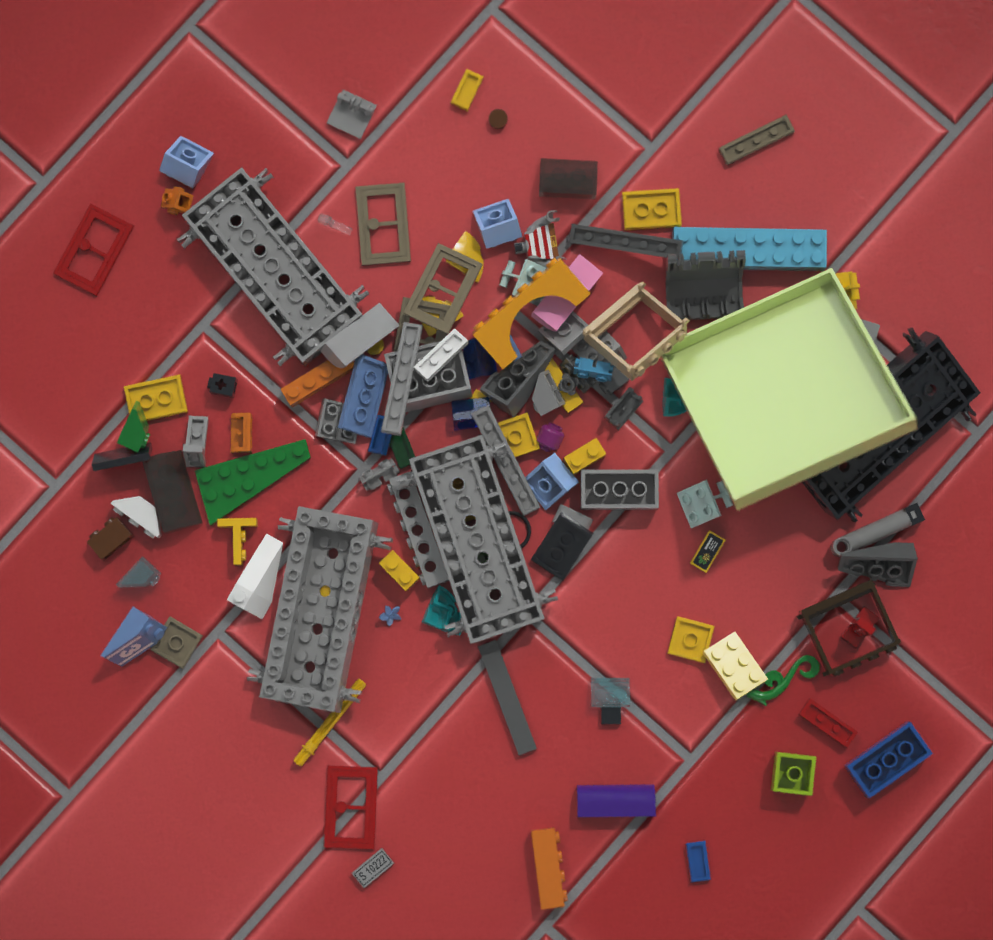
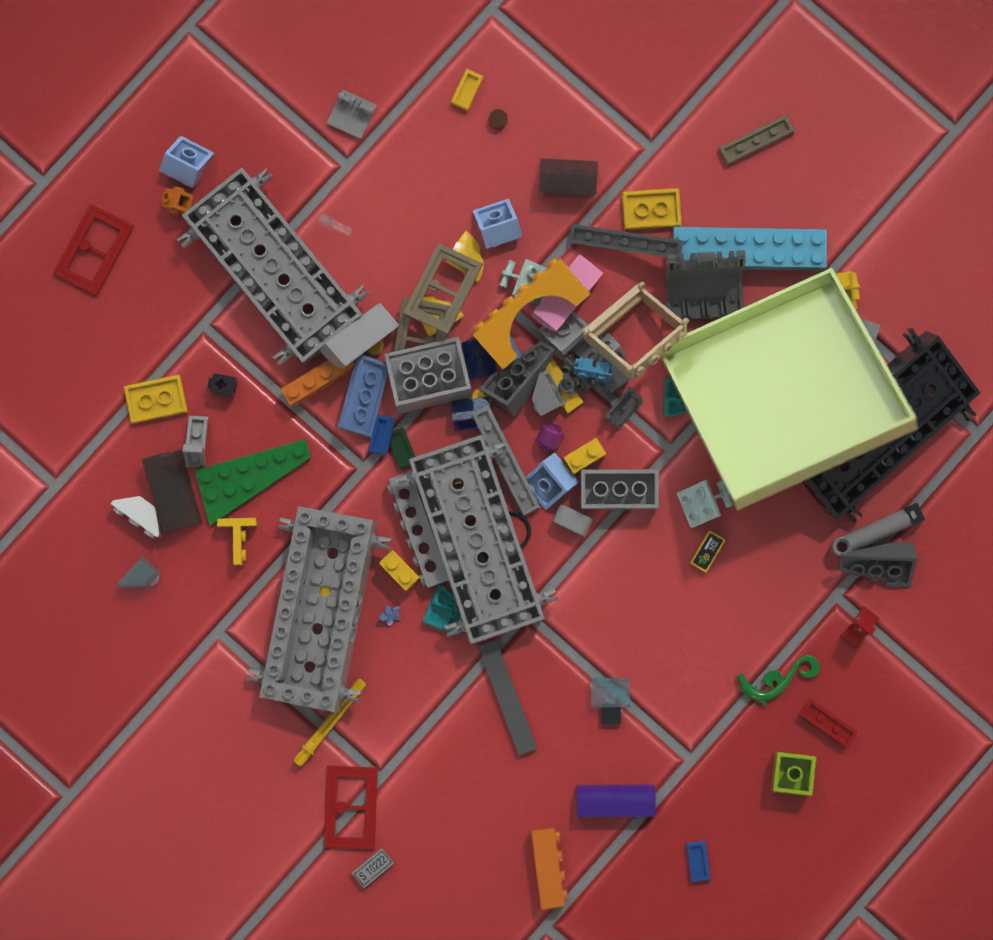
(110, 538): reddish brown brick -> none
(120, 457): black tile -> none
(133, 637): medium blue slope -> none
(135, 429): green slope -> none
(177, 643): dark tan tile -> none
(241, 433): orange hinge -> none
(257, 582): white wedge -> none
(329, 421): light grey slope -> none
(364, 224): dark tan door -> none
(371, 476): light grey hinge -> none
(402, 379): light grey tile -> none
(441, 355): white plate -> none
(519, 434): yellow plate -> none
(540, 241): torso -> none
(562, 546): black tile -> none
(690, 639): yellow tile -> none
(735, 666): light yellow plate -> none
(836, 601): dark brown window -> none
(888, 759): blue brick -> none

